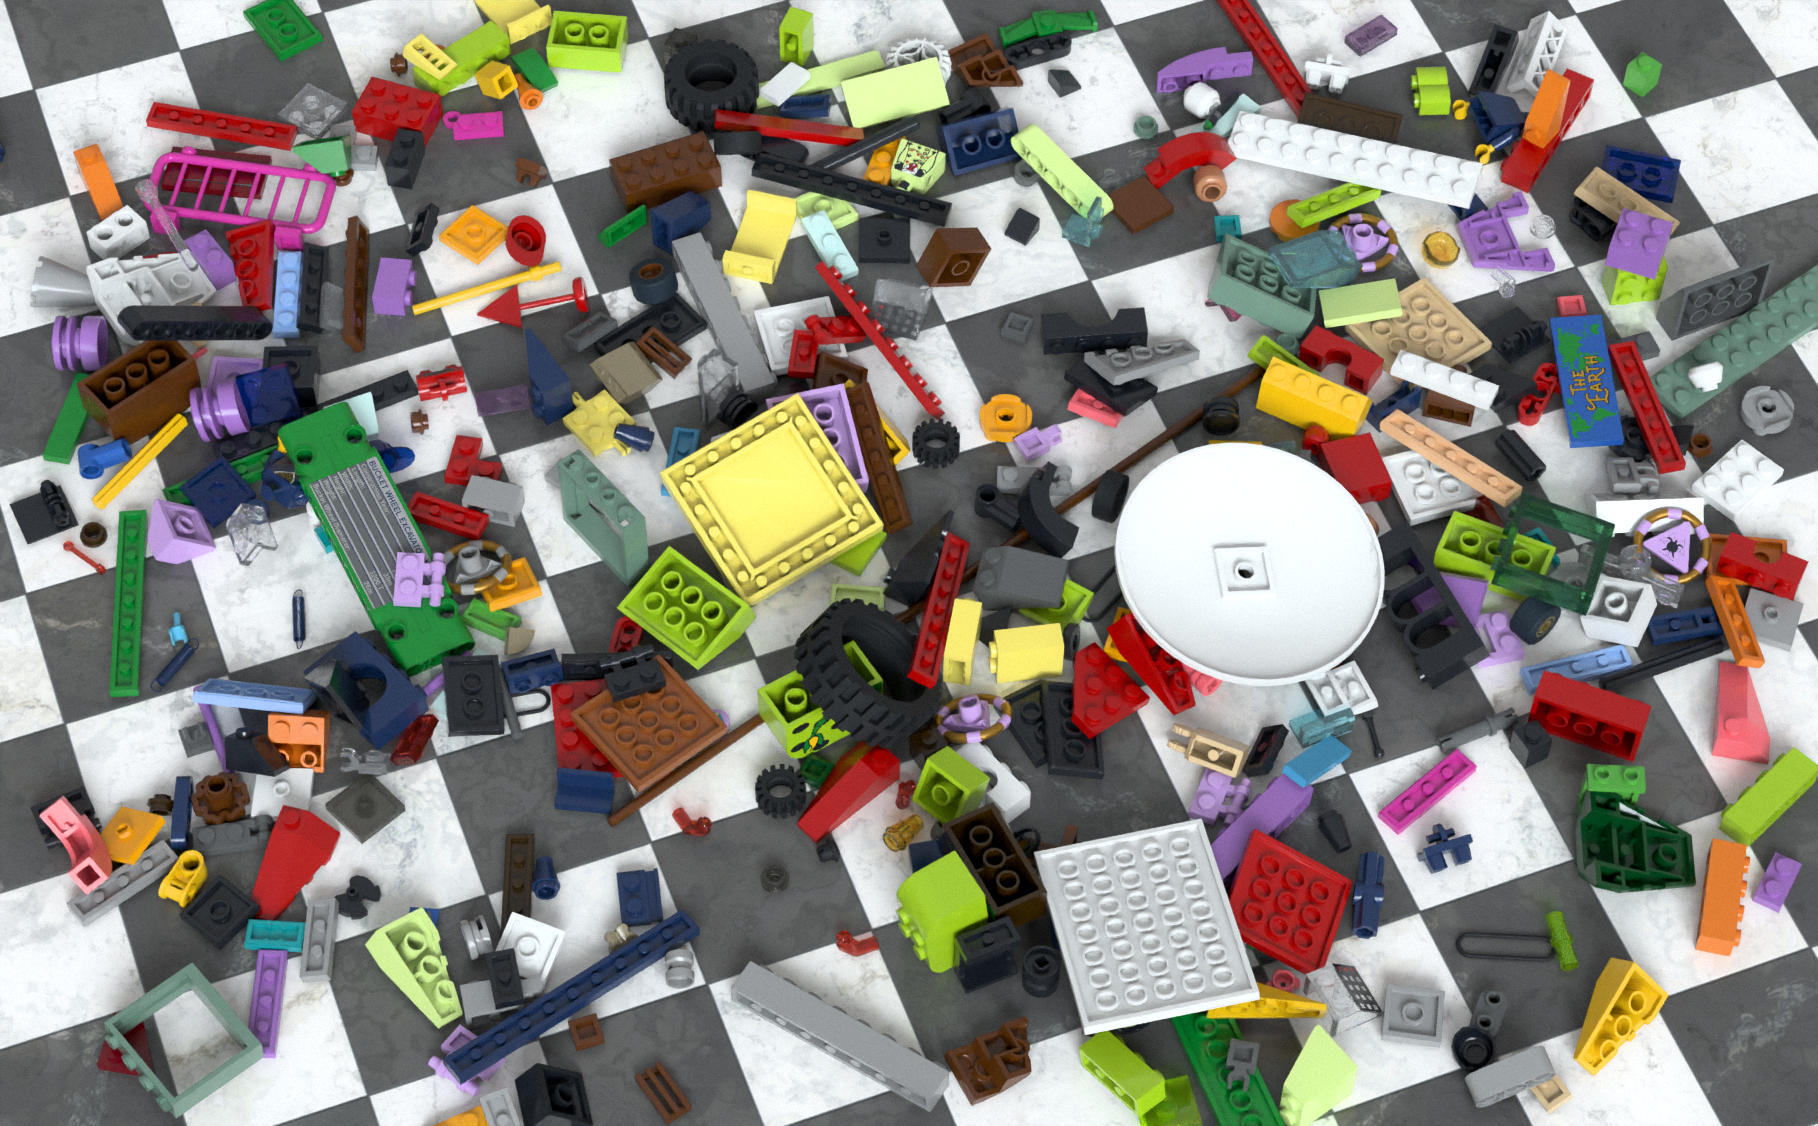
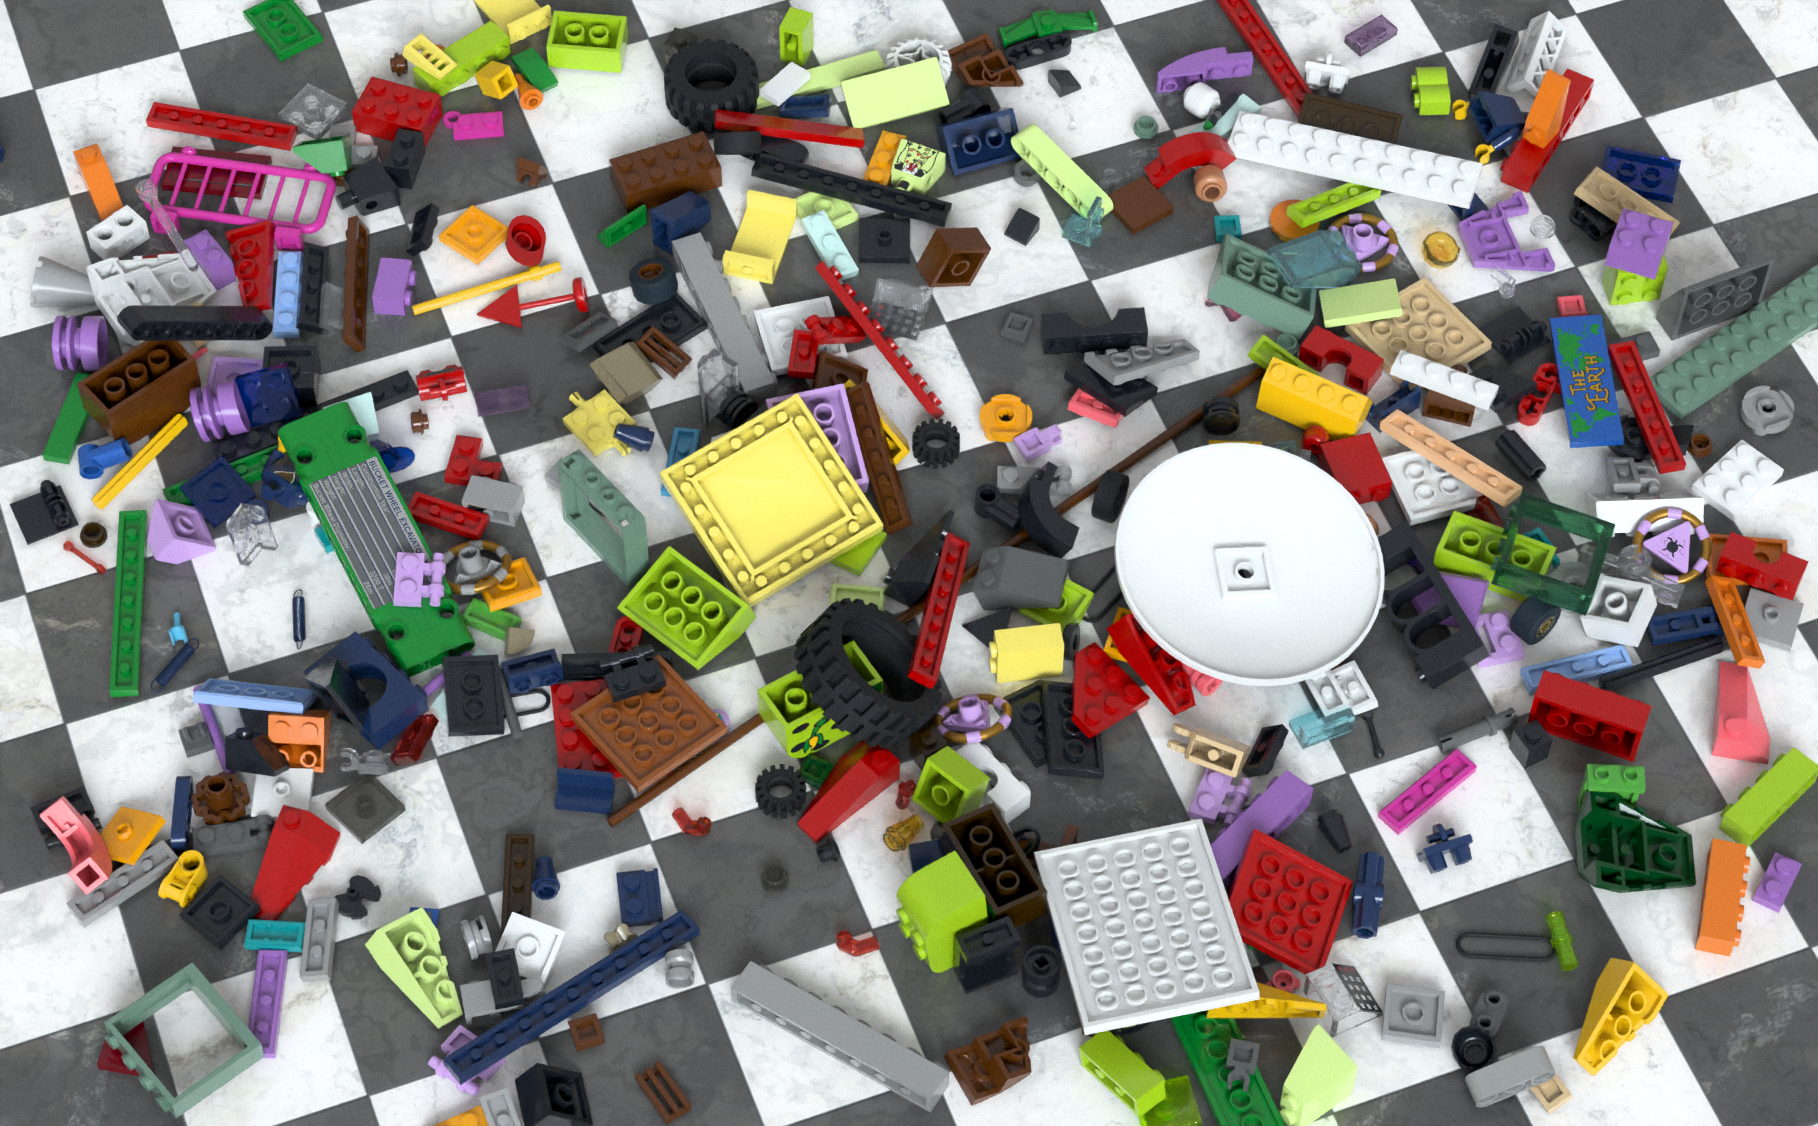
(161, 805): dark brown plate -> none
(369, 189): none -> black torso
(548, 382): dark blue slope -> none
(868, 144): black axle -> none
(962, 641): light yellow brick -> none
(1316, 761): dark azure tile -> none
(1642, 74): bright green brick -> none
(1706, 375): white cone -> none

